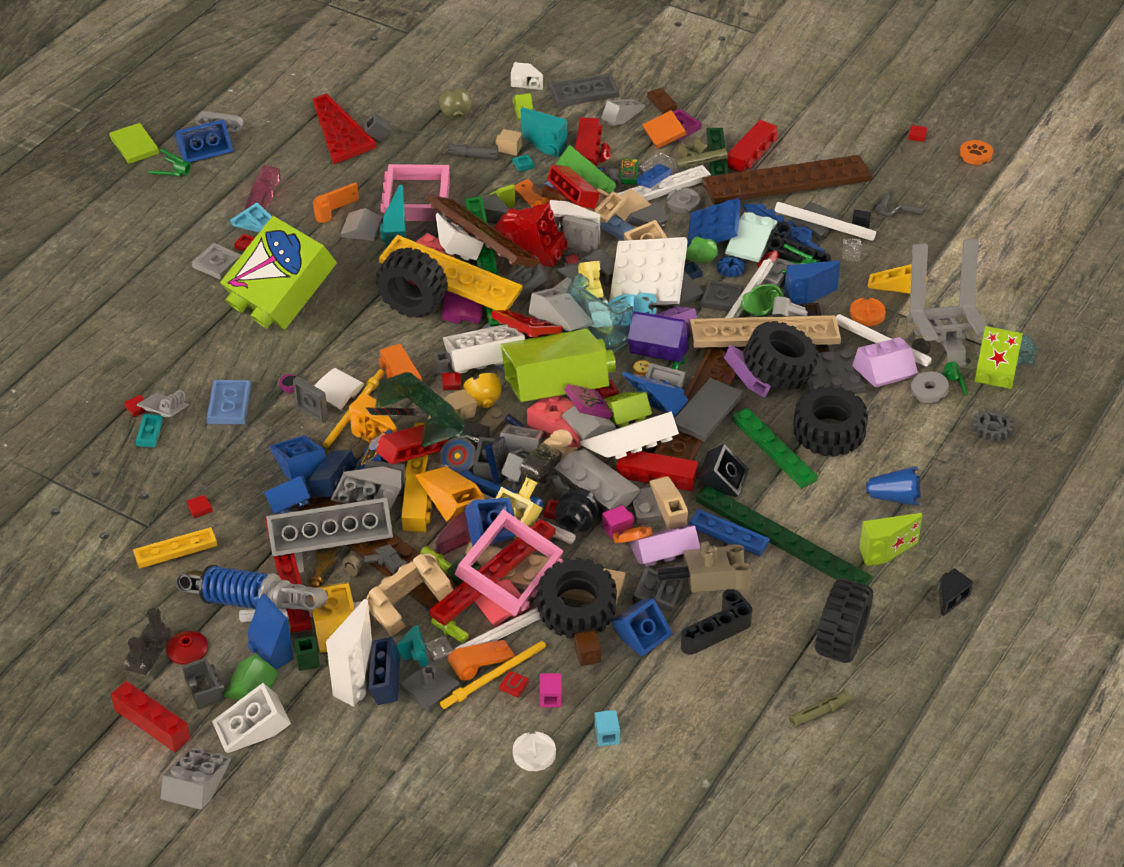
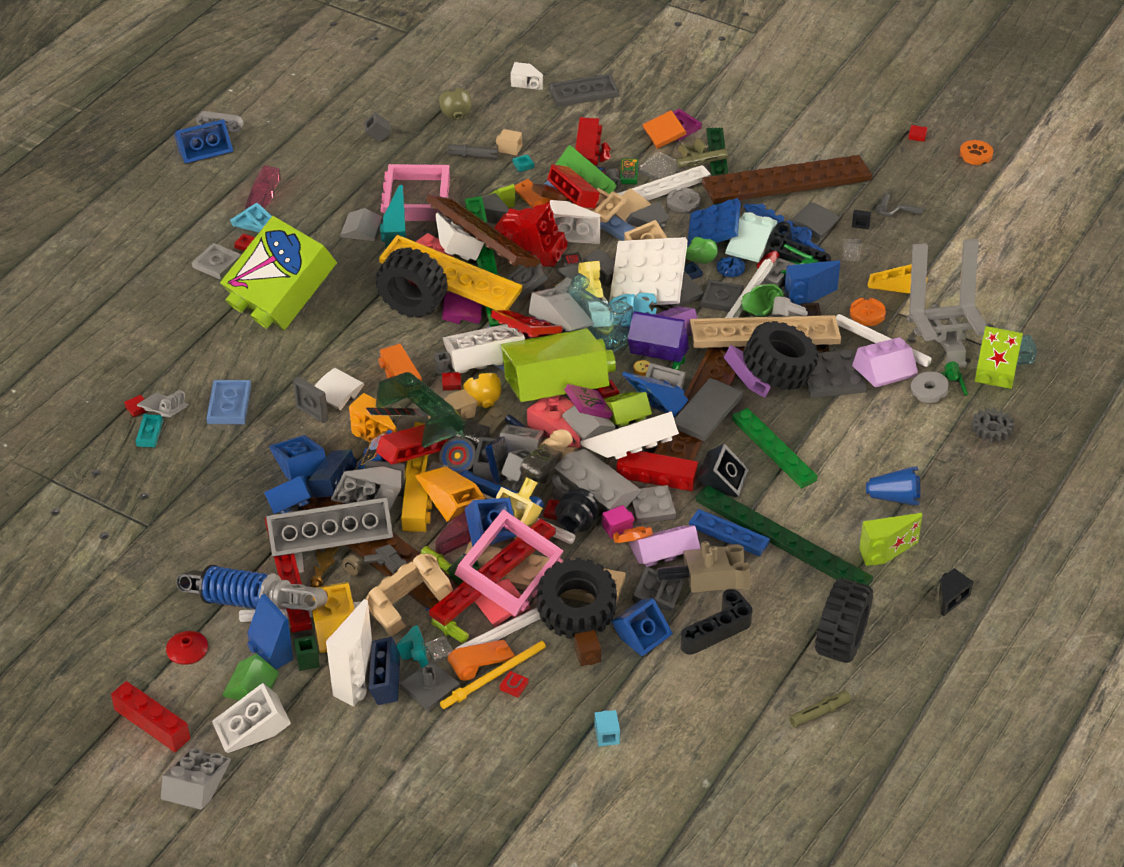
(134, 143): lime tile -> none
(148, 646): clear smoke piece -> none
(175, 547): yellow plate -> none
(180, 166): green plant -> none
(198, 670): dark grey window -> none
(199, 506): red tile -> none
(286, 383): tile -> none
(335, 199): orange door -> none
(341, 132): red wing -> none
(371, 385): yellow bar -> none
(520, 101): lime slope -> none
(534, 751): white tile -> none
(544, 131): teal slope -> none
(550, 690): dark pink brick -> none
(580, 234): light grey plate -> none
(620, 111): light grey slope -> none
(654, 176): blue plate -> none
(662, 100): reddish brown plate -> none
(670, 502): tan slope -> none
(752, 146): red brick -> none
(825, 221): white axle -> none
(830, 437): black tyre -> none
(921, 345): clear smoke tile -> none

